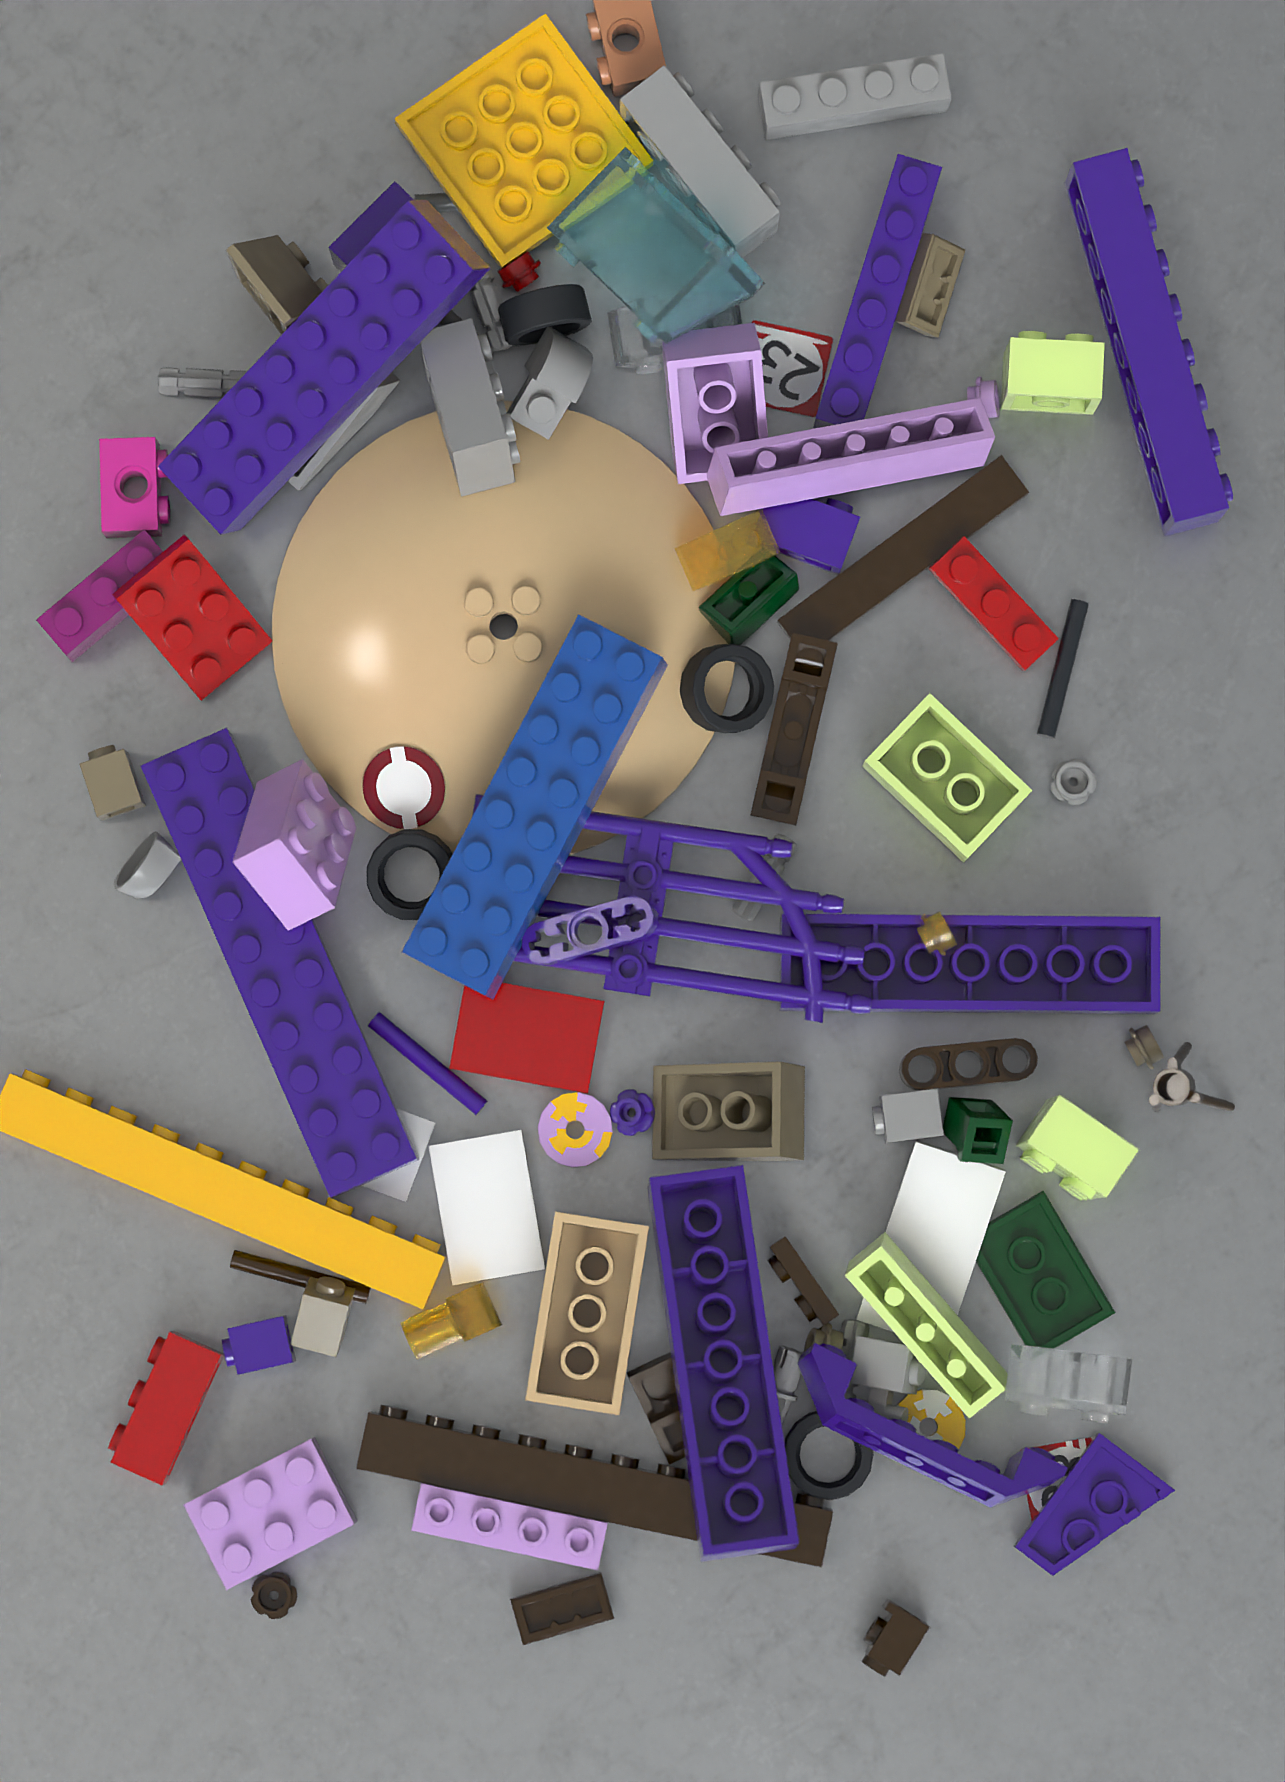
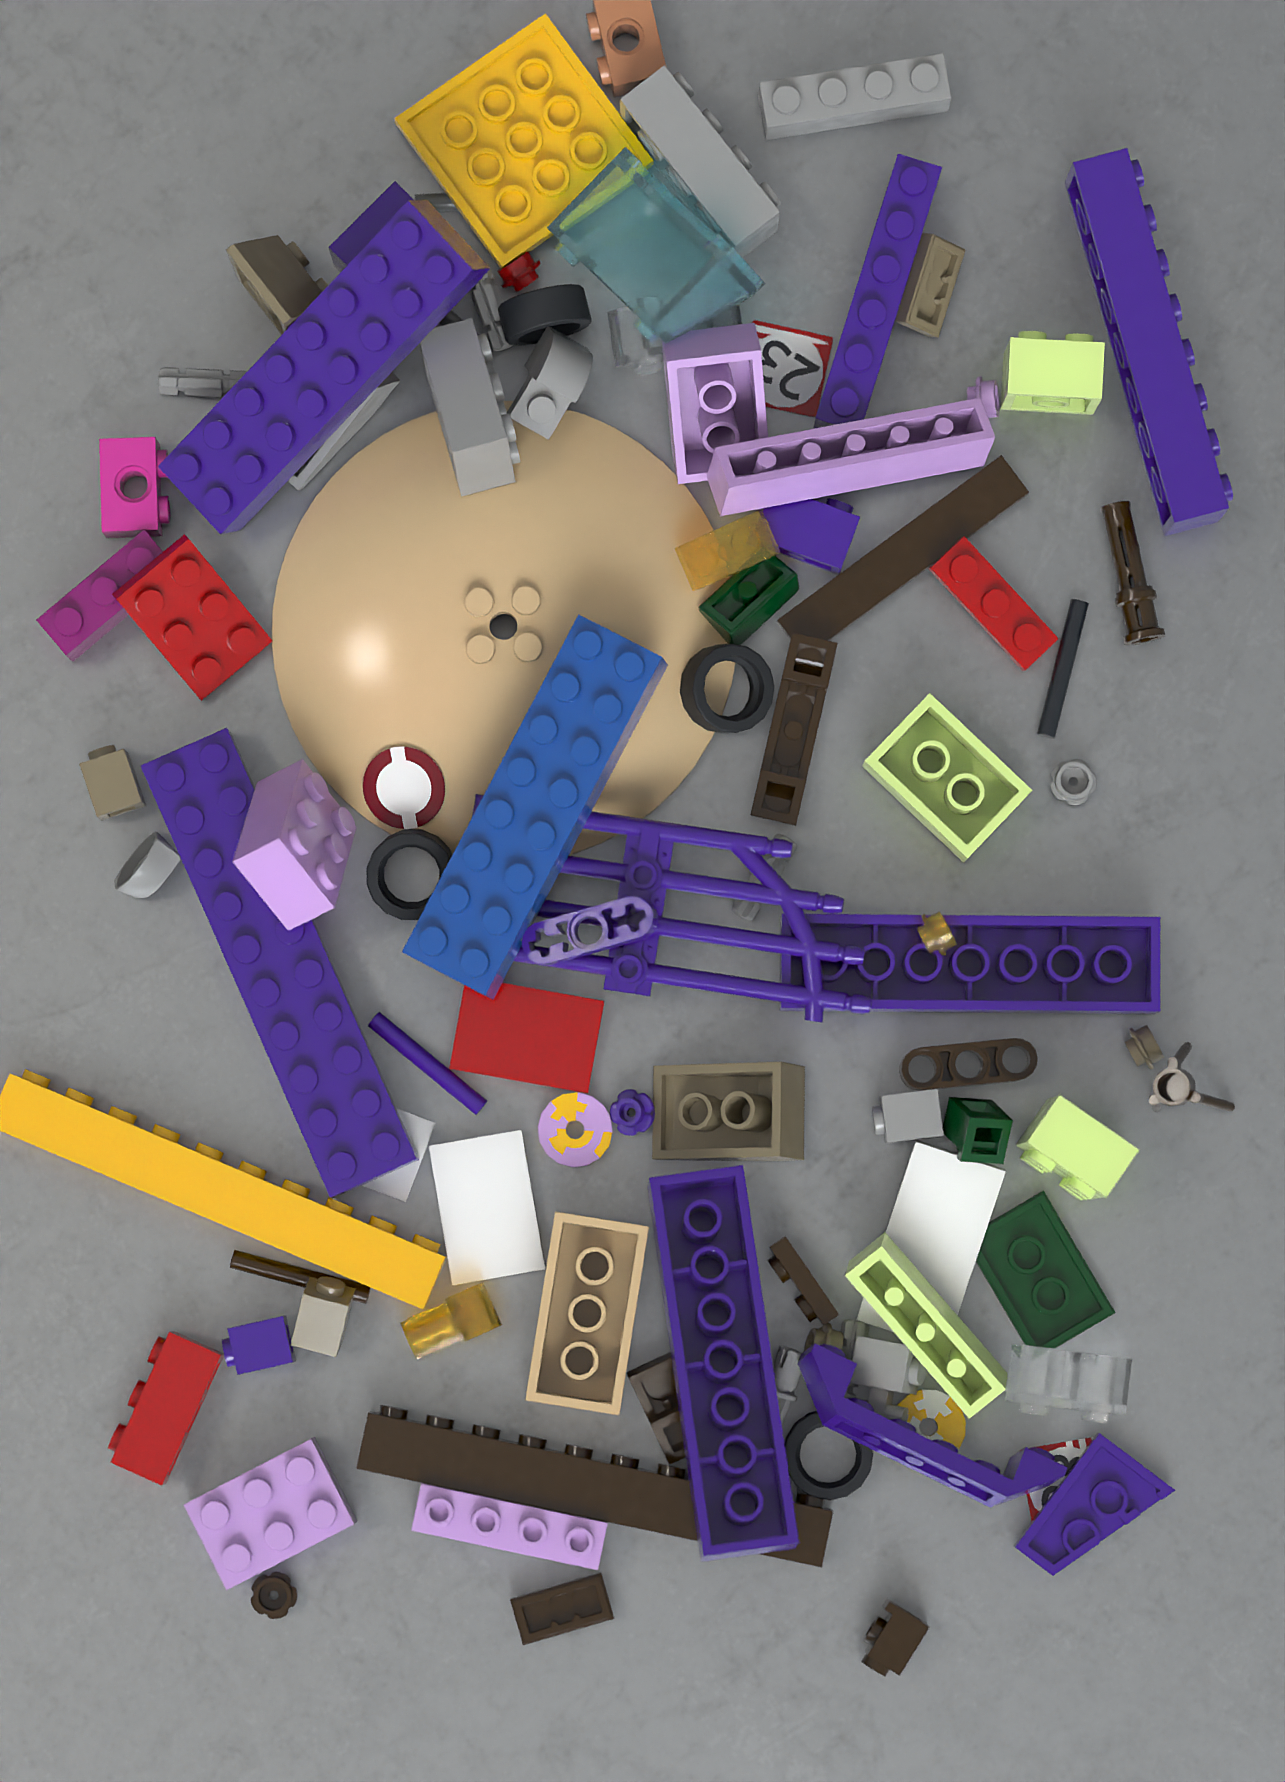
(1129, 599): none -> dark brown pin

